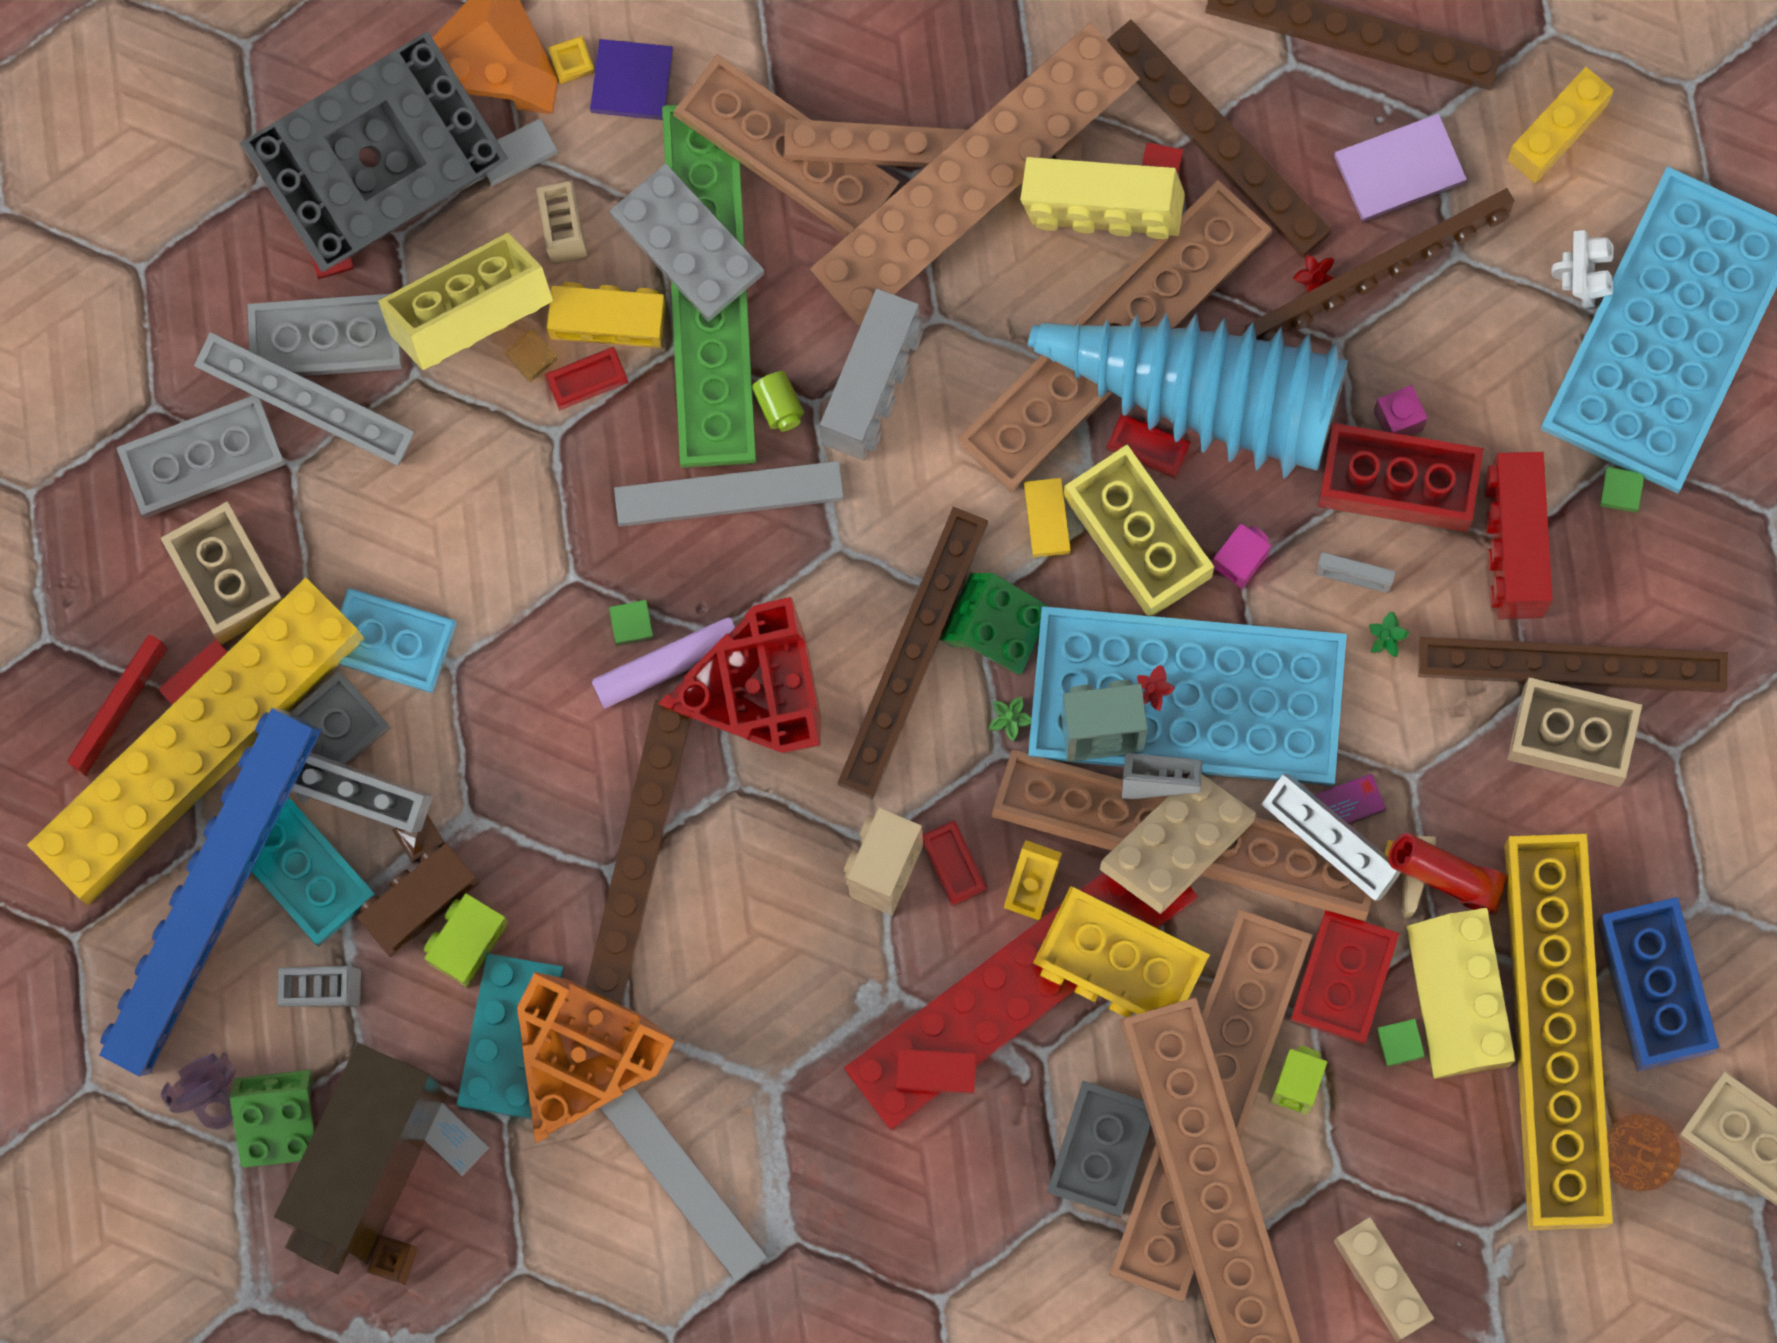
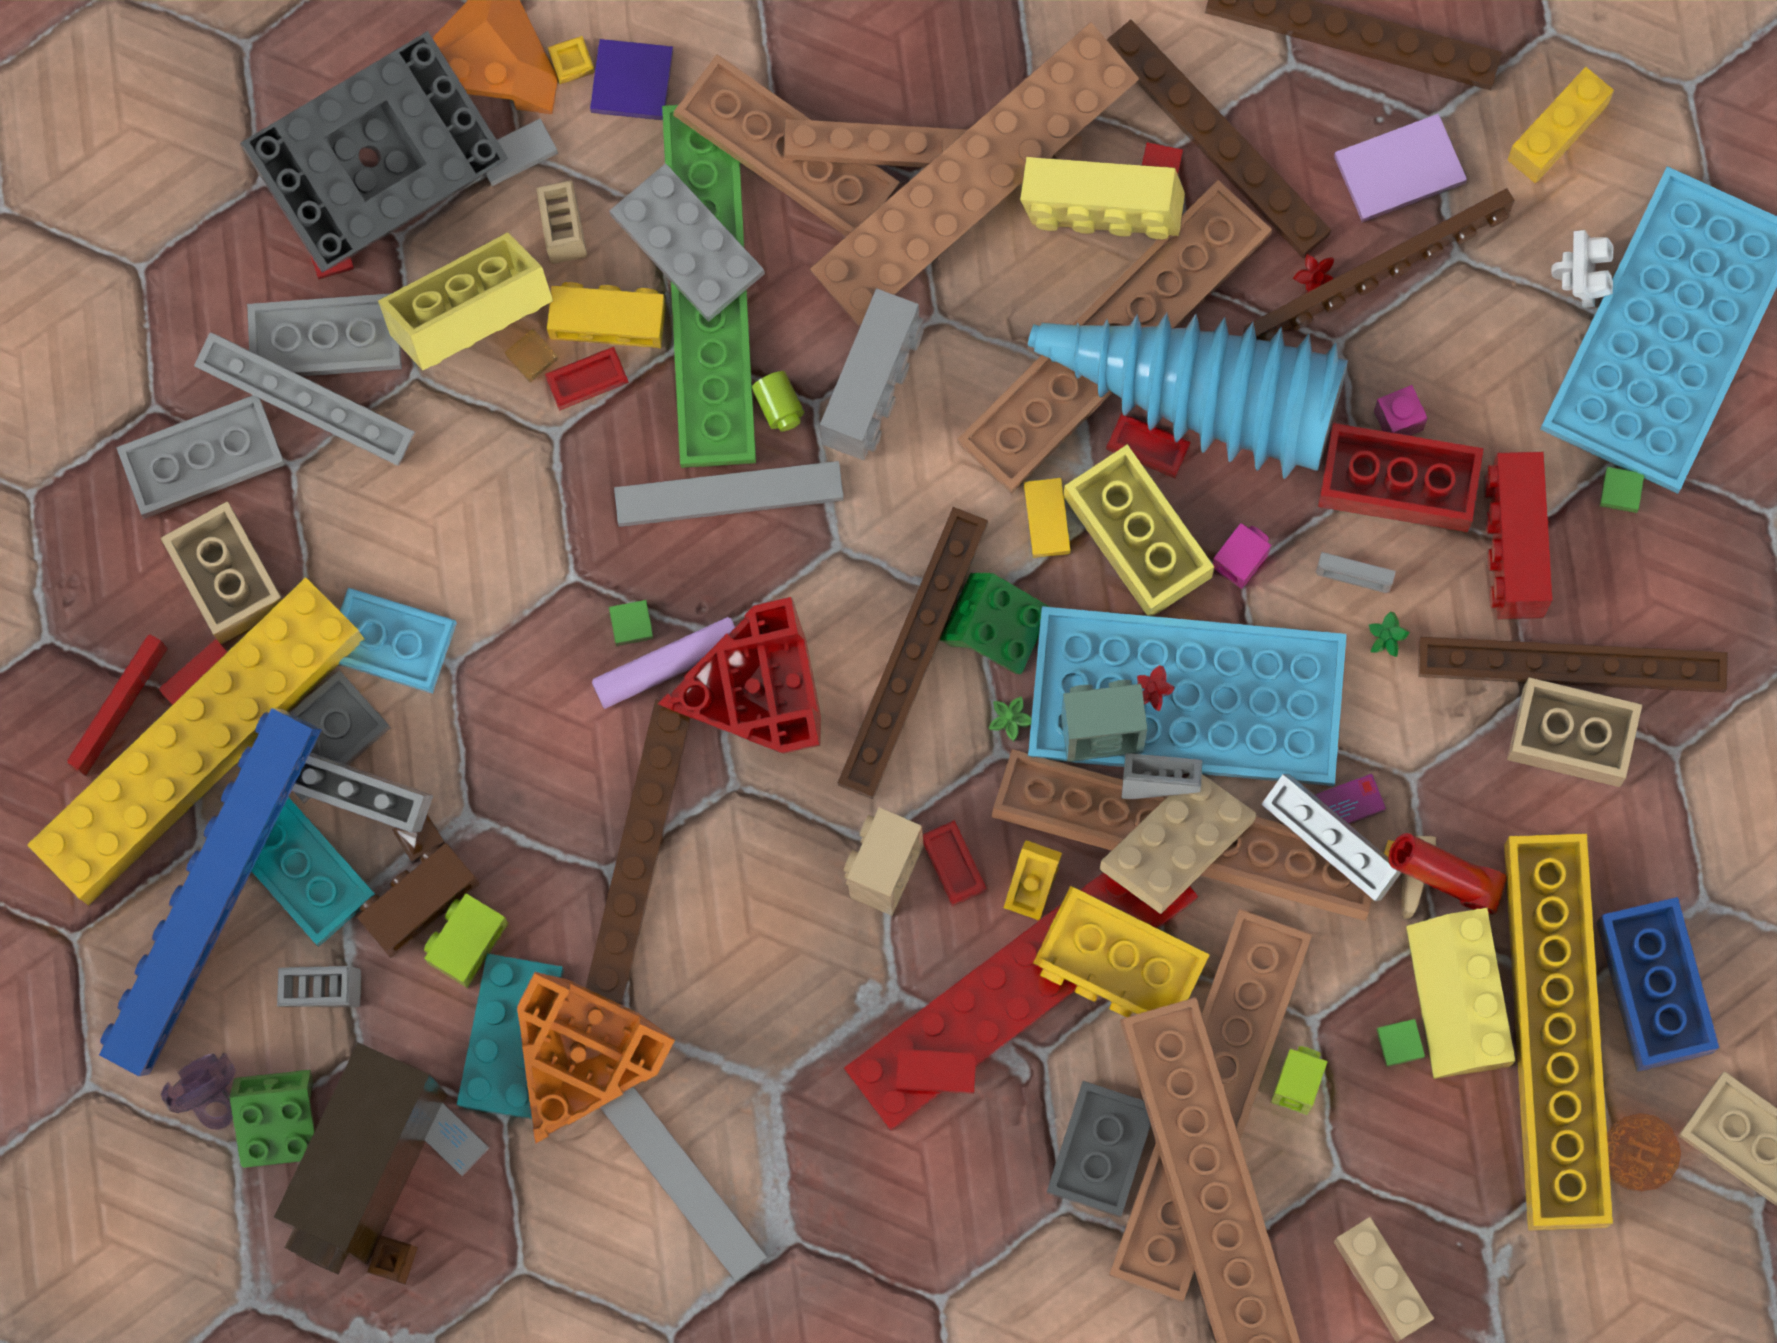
(1344, 977): red plate -> none

